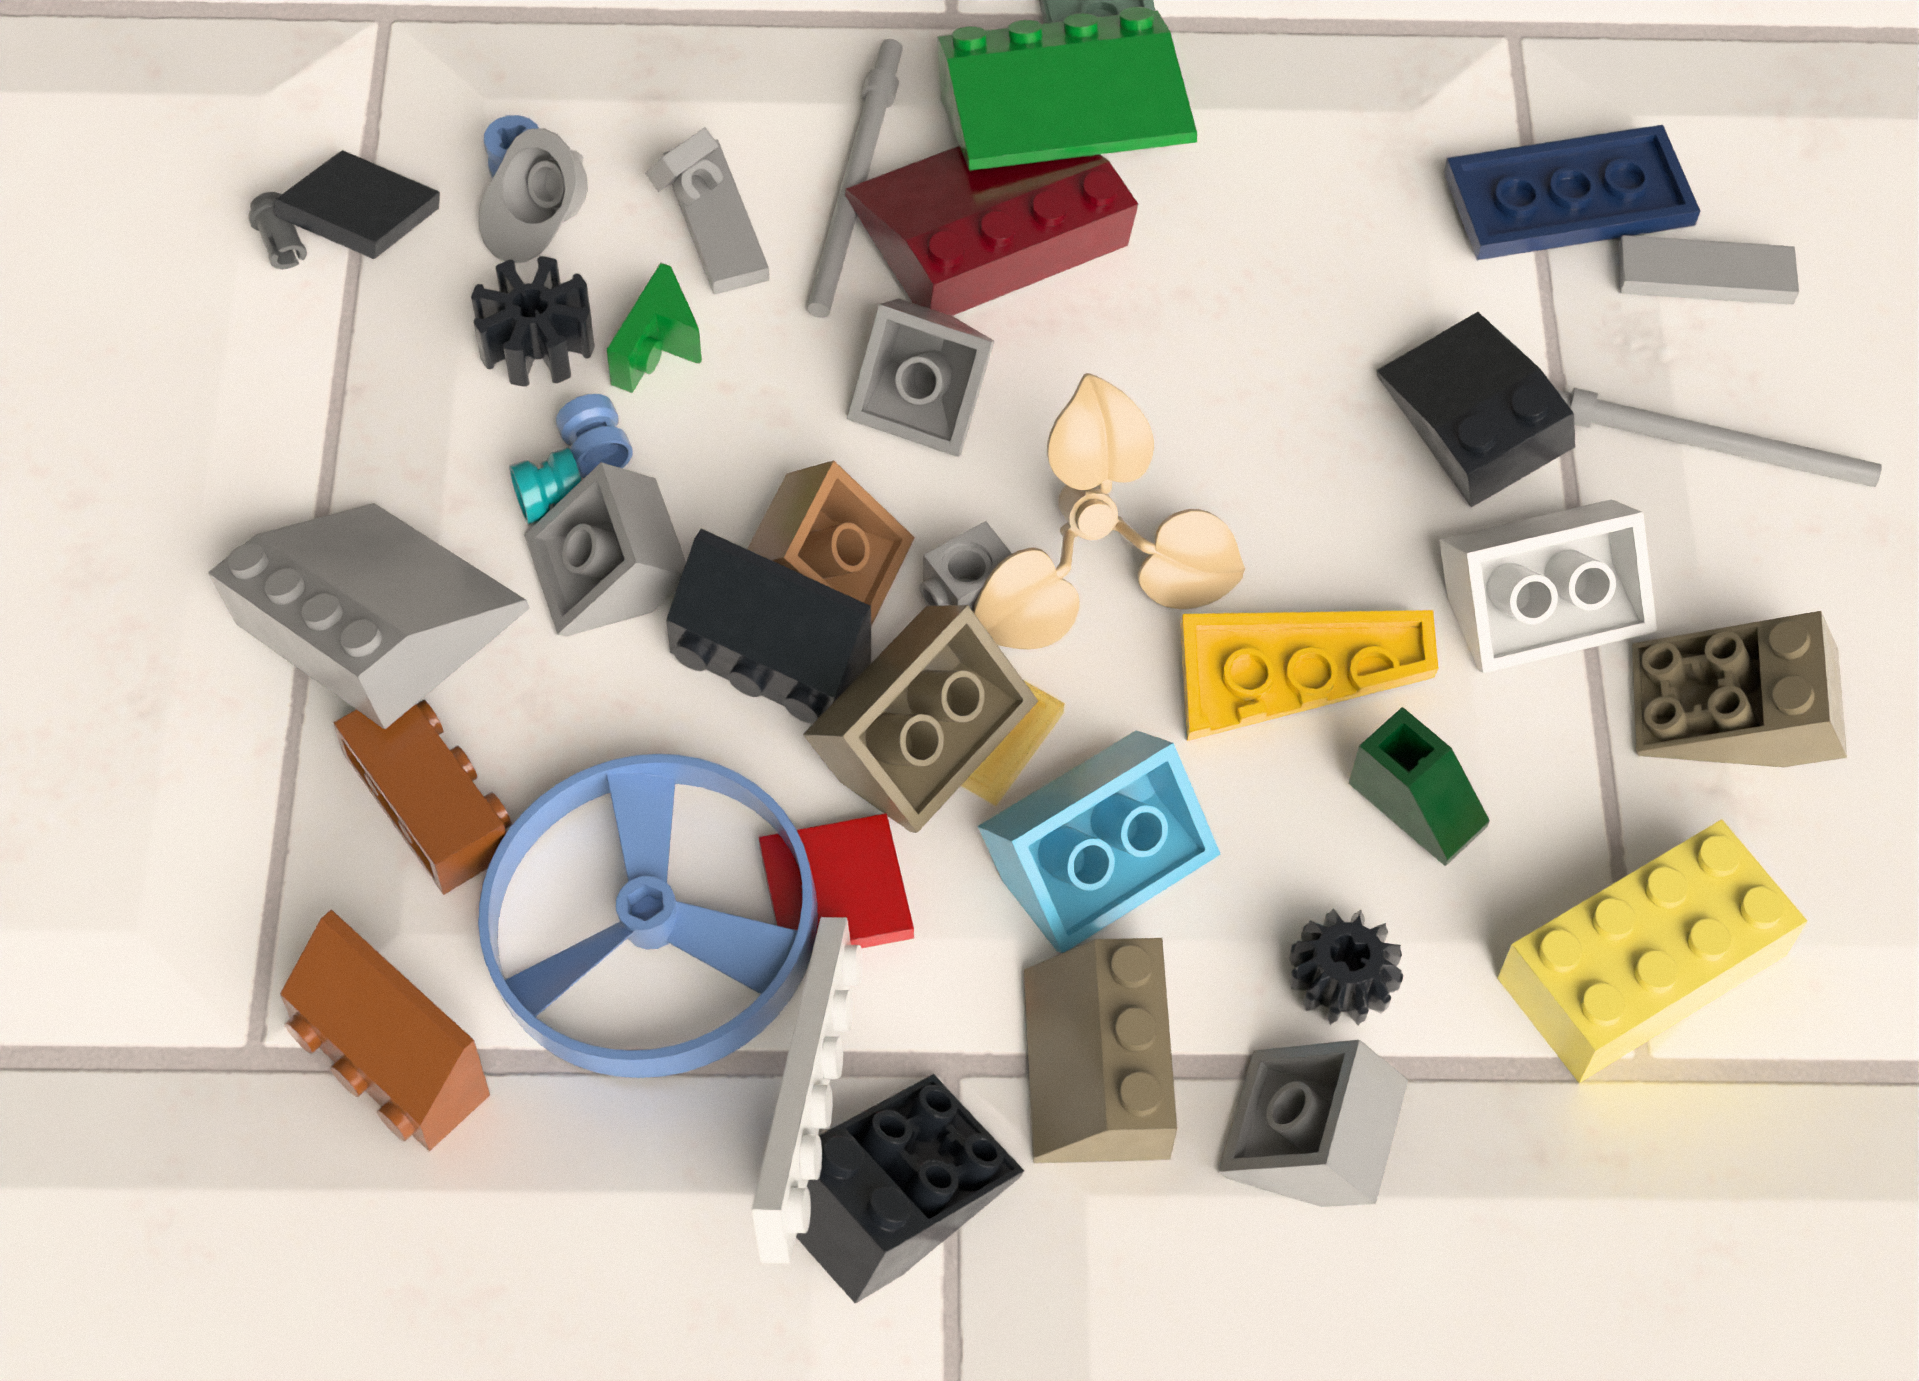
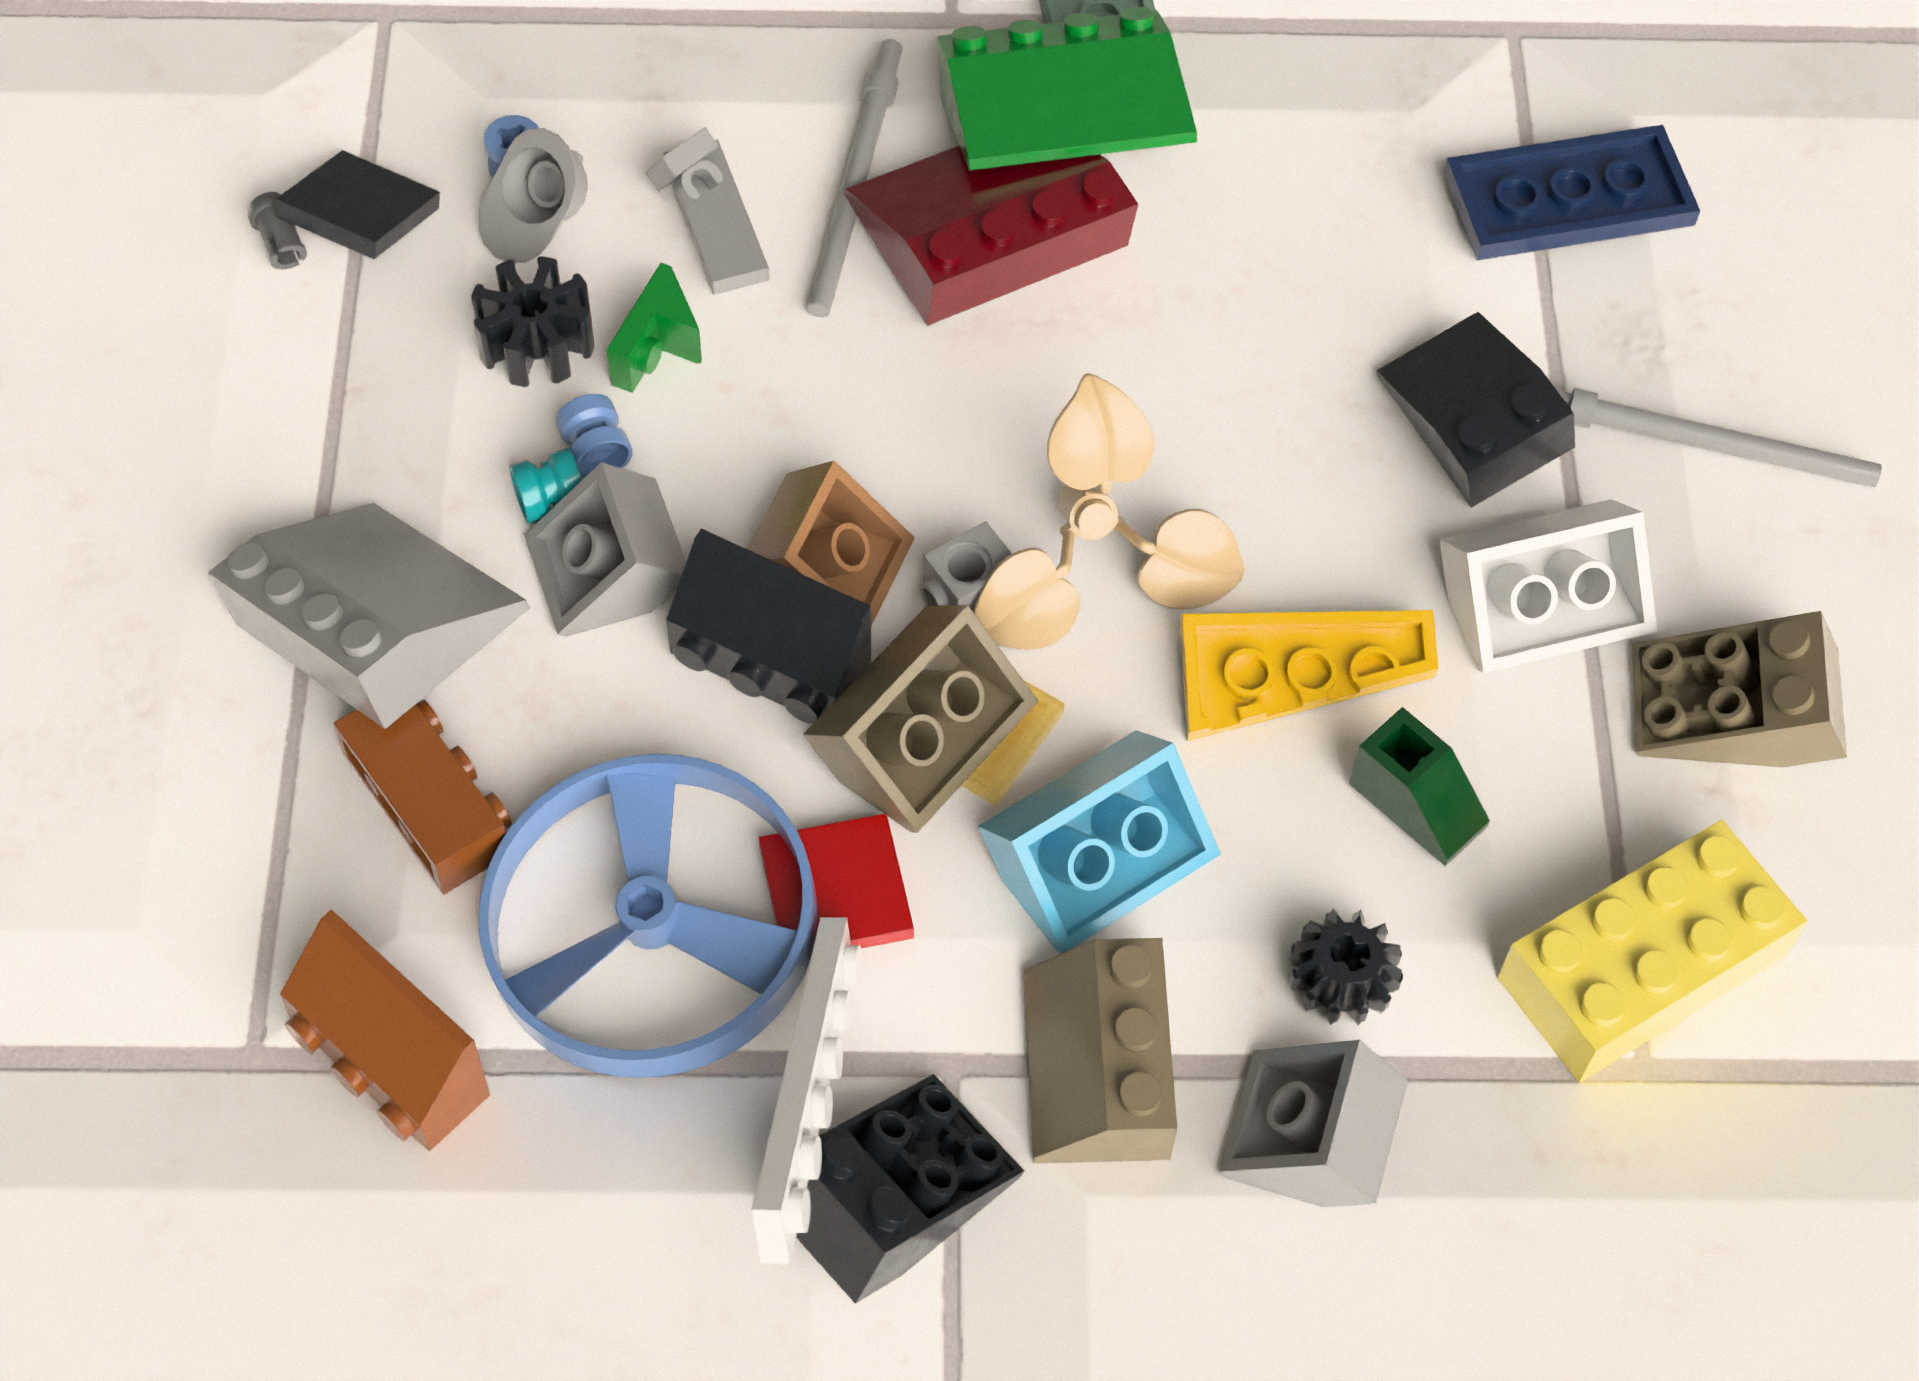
(921, 376): light grey slope -> none
(1708, 269): light grey tile -> none

